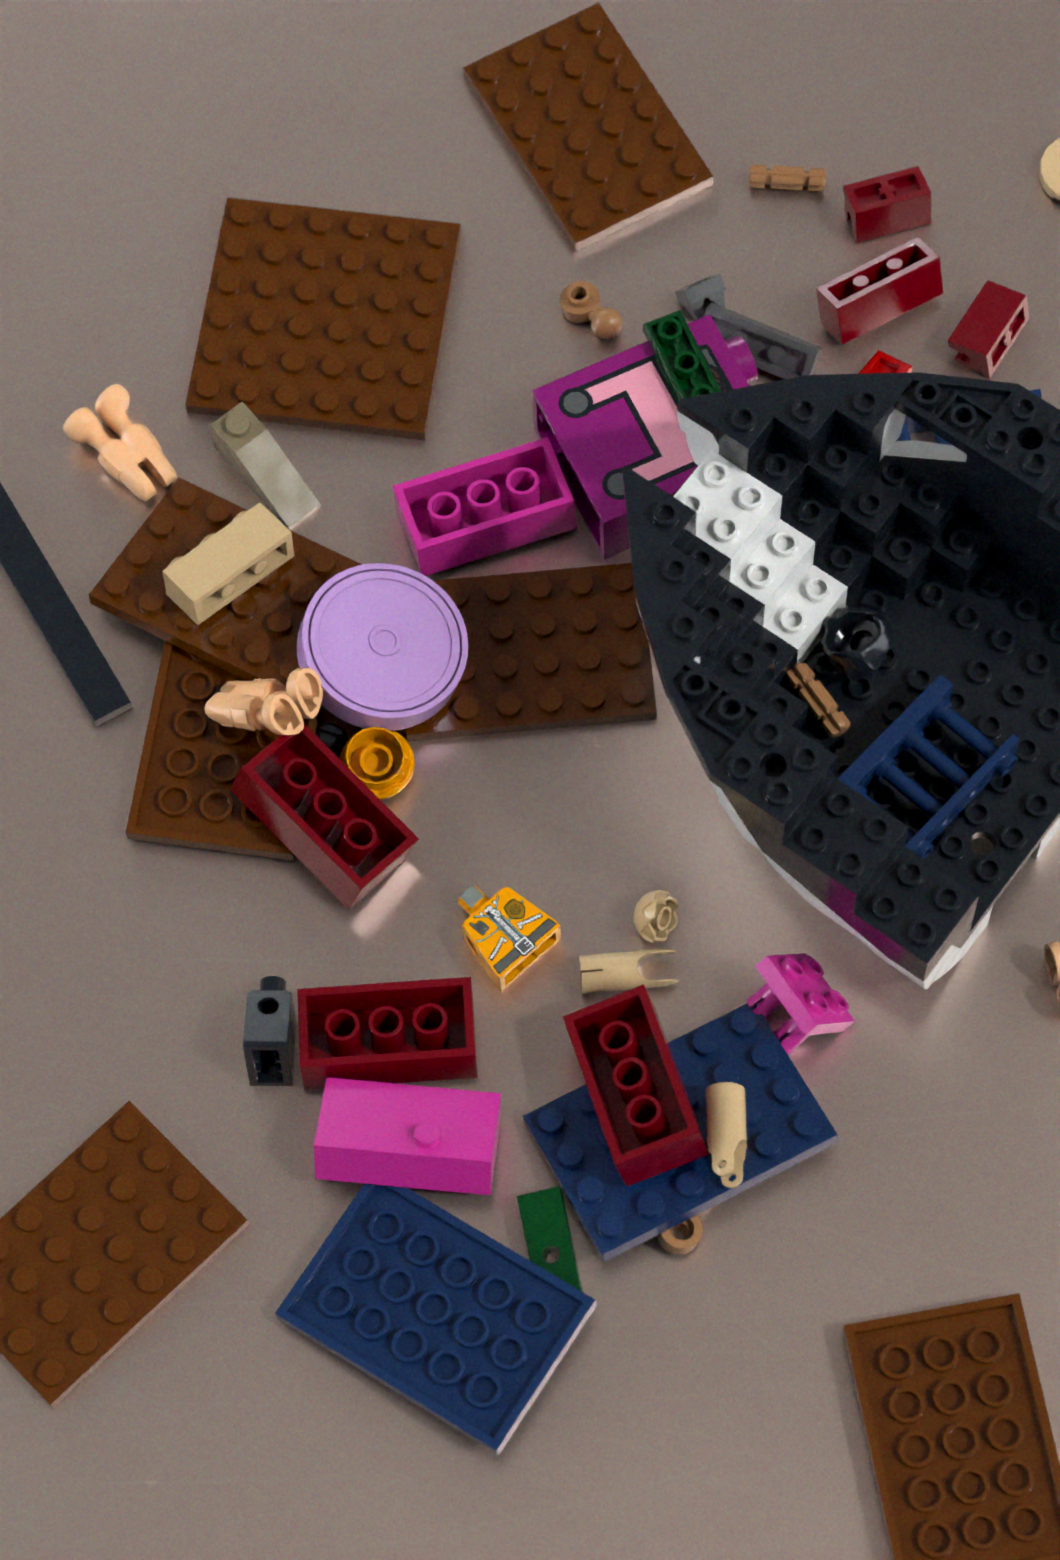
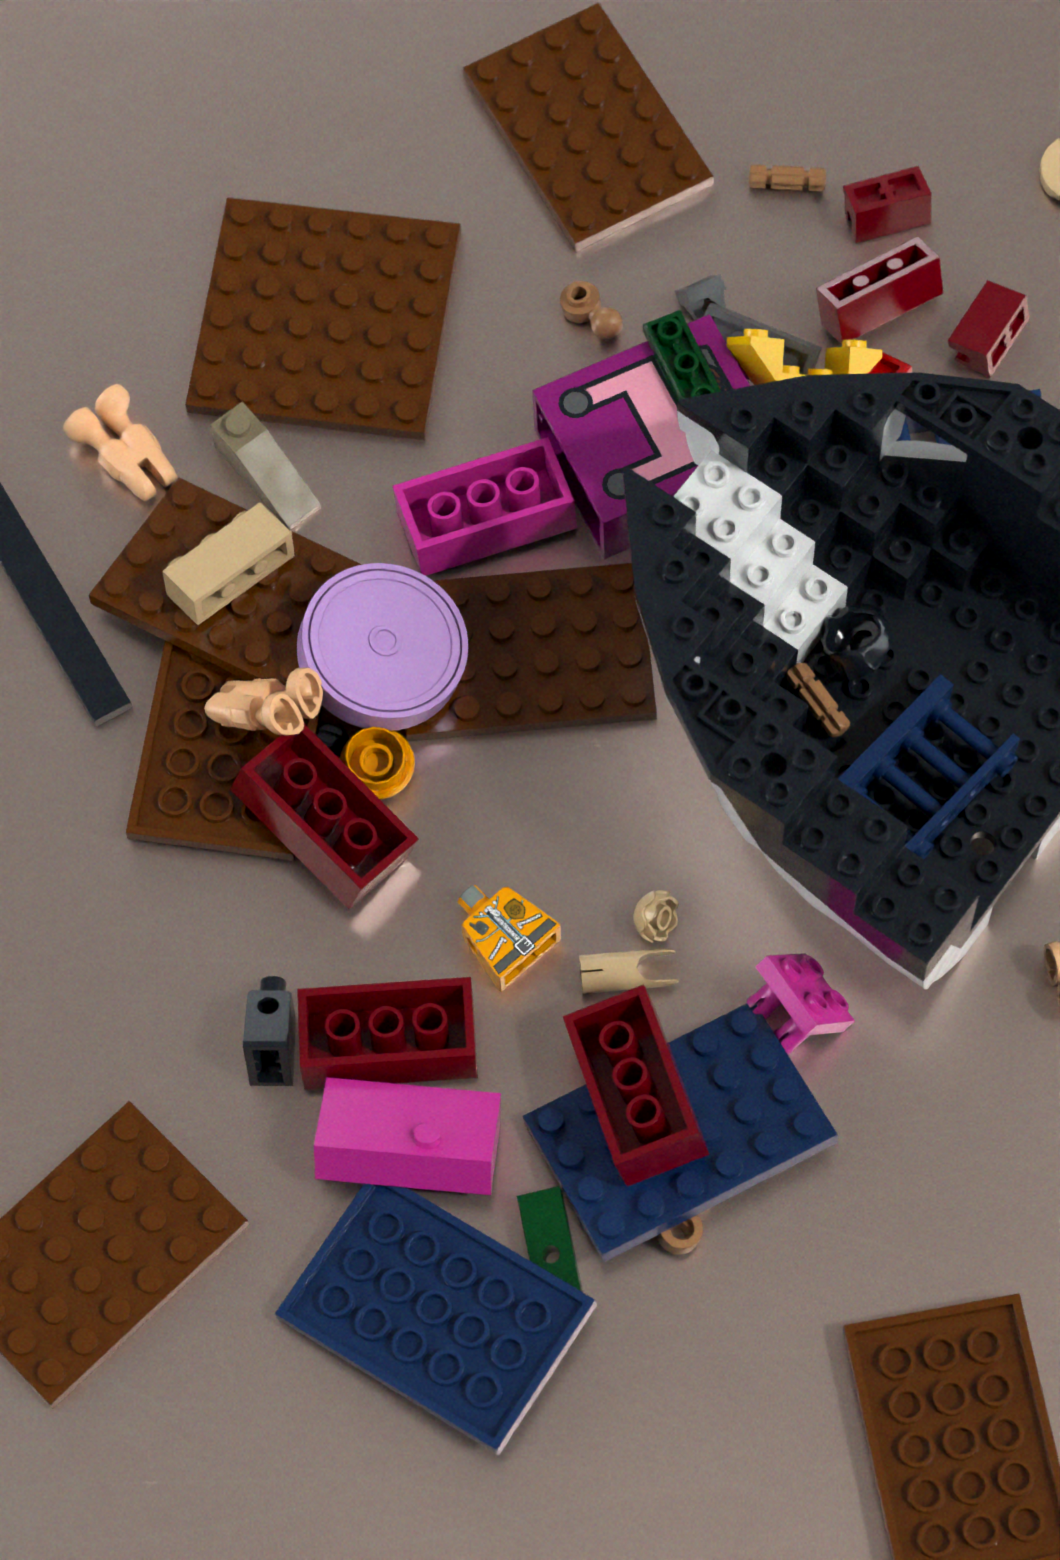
(726, 1130): tan piece -> none
(763, 357): none -> yellow slope

